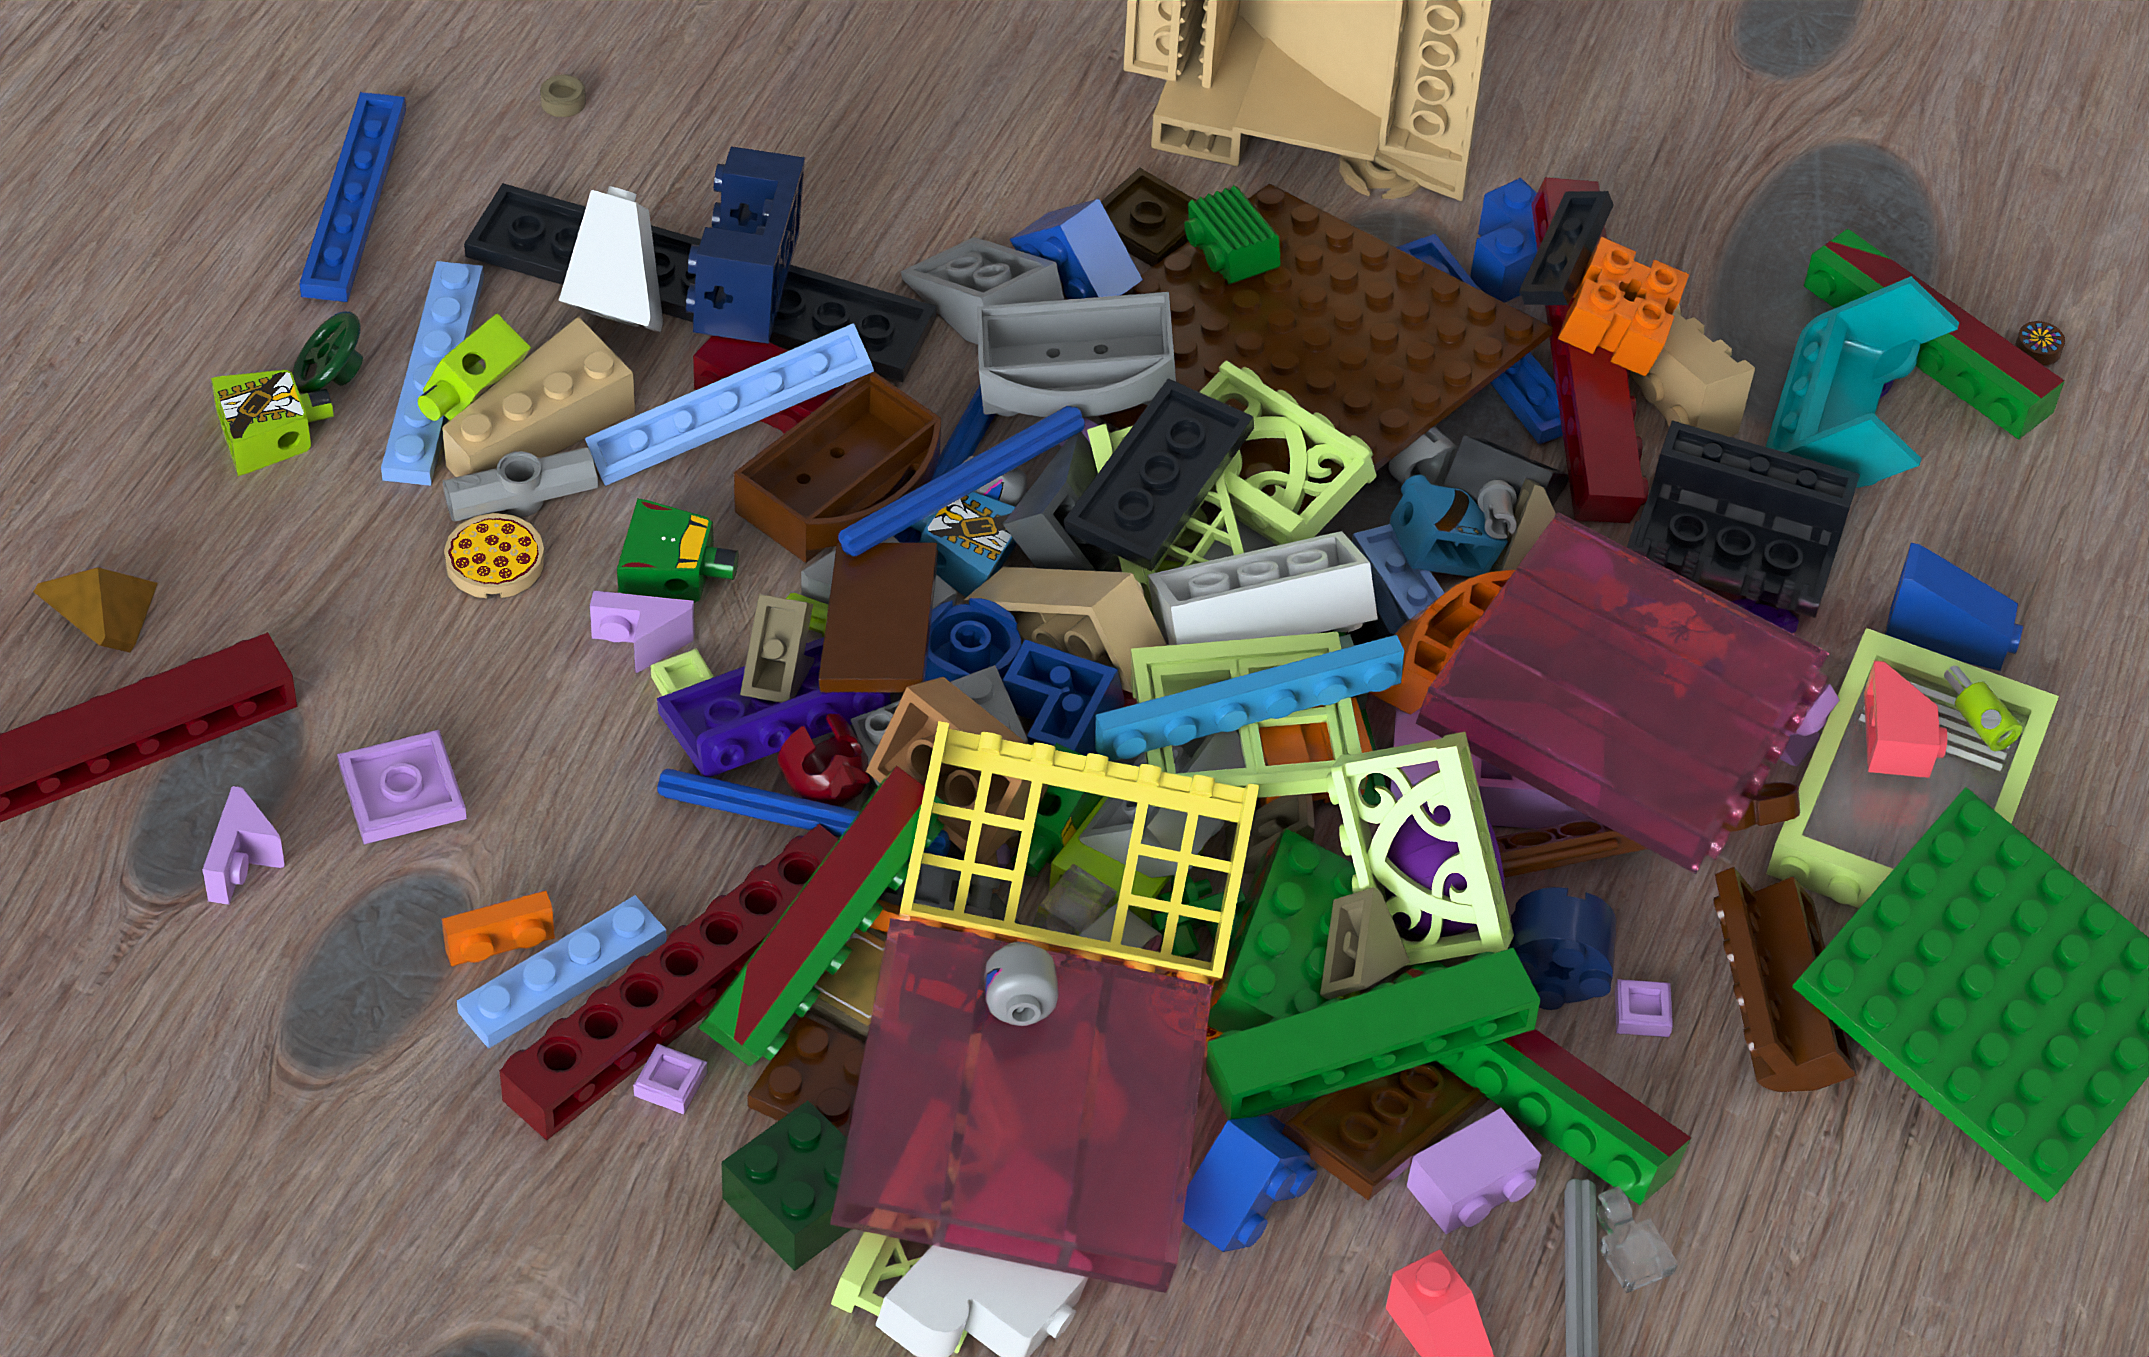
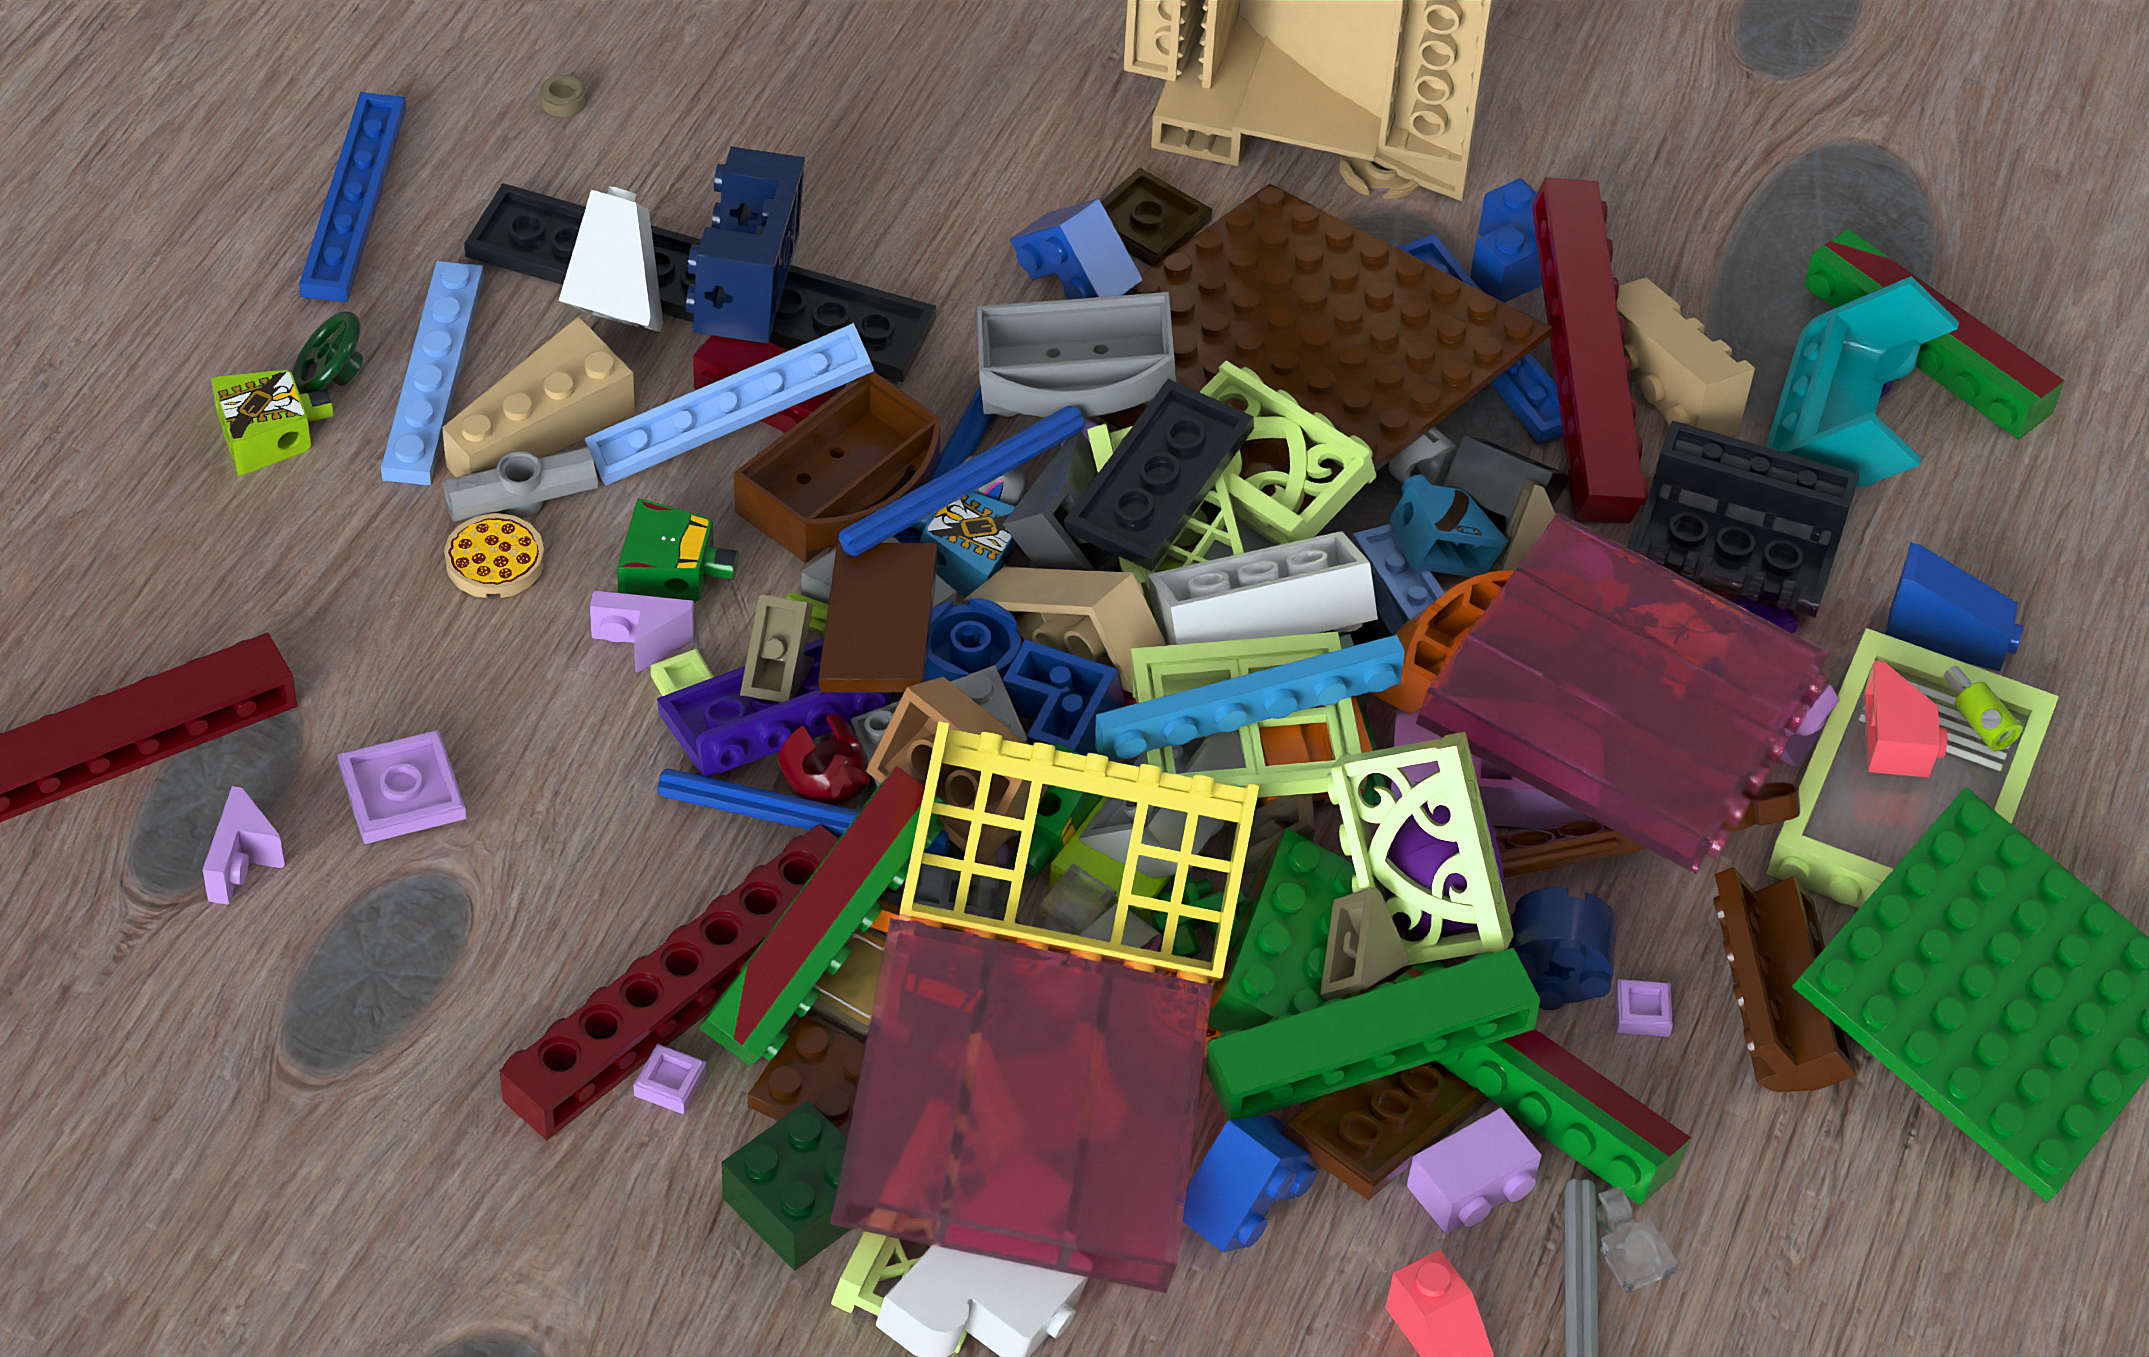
(101, 604): pearl gold slope -> none
(462, 379): lime torso -> none
(498, 928): orange plate -> none
(561, 971): light blue plate -> none
(981, 275): light grey slope -> none
(1021, 981): light grey head -> none
(1232, 235): green brick -> none
(1497, 503): light grey pin -> none
(1566, 248): black plate -> none
(1623, 306): orange brick -> none
(2041, 342): tile -> none

